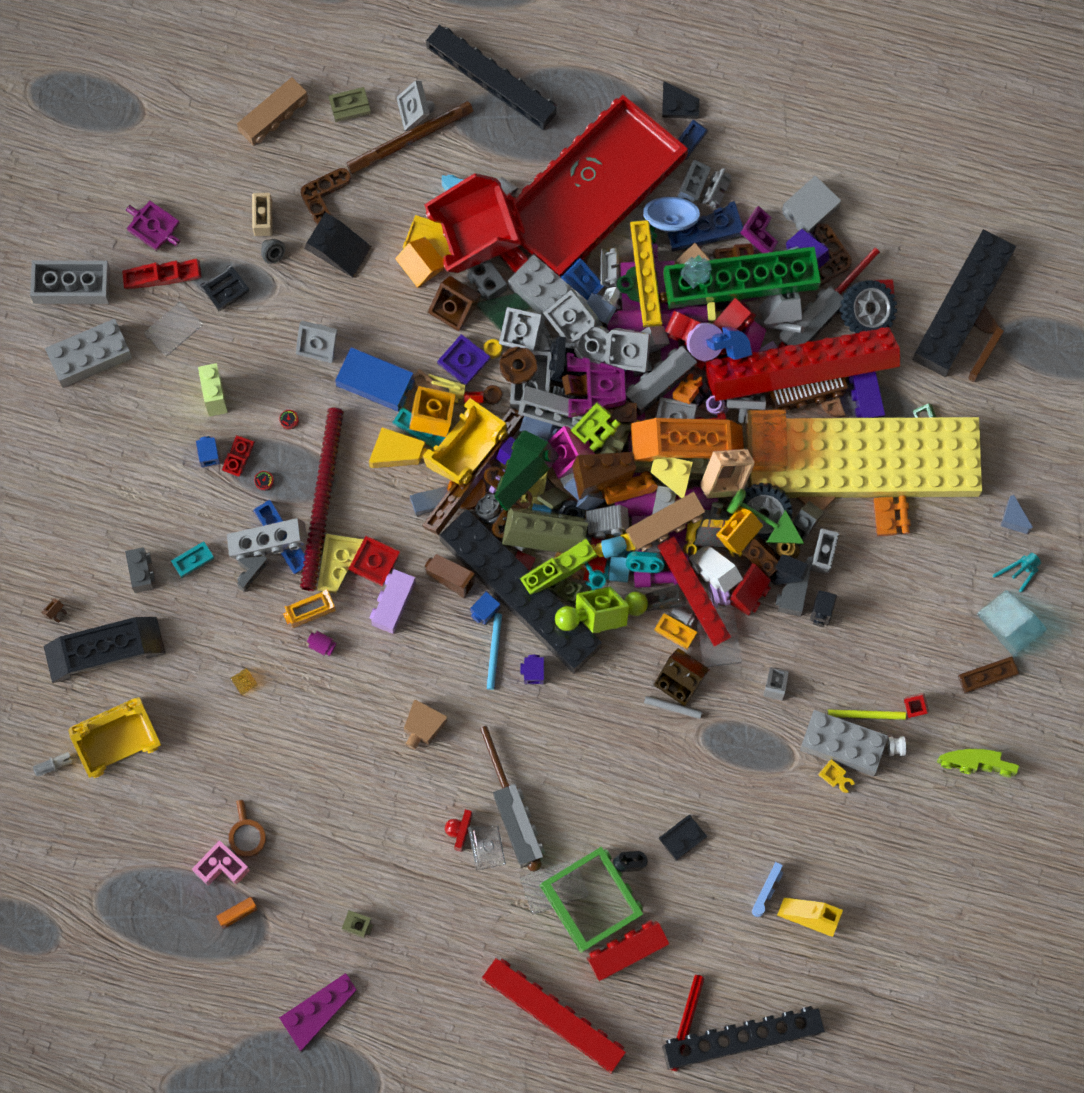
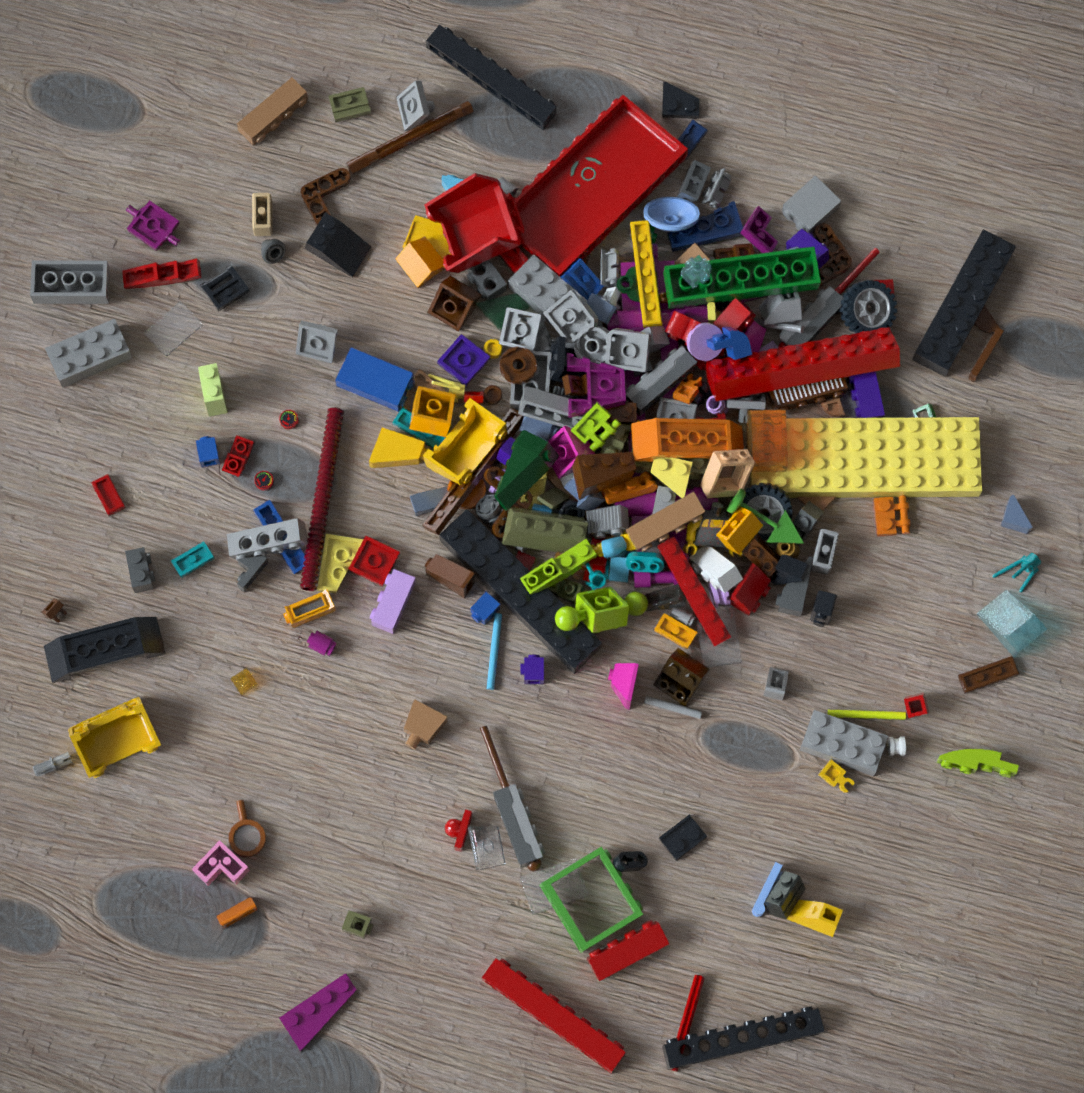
(108, 495): none -> red tile
(623, 681): none -> dark pink slope
(785, 895): none -> pearl dark grey brick

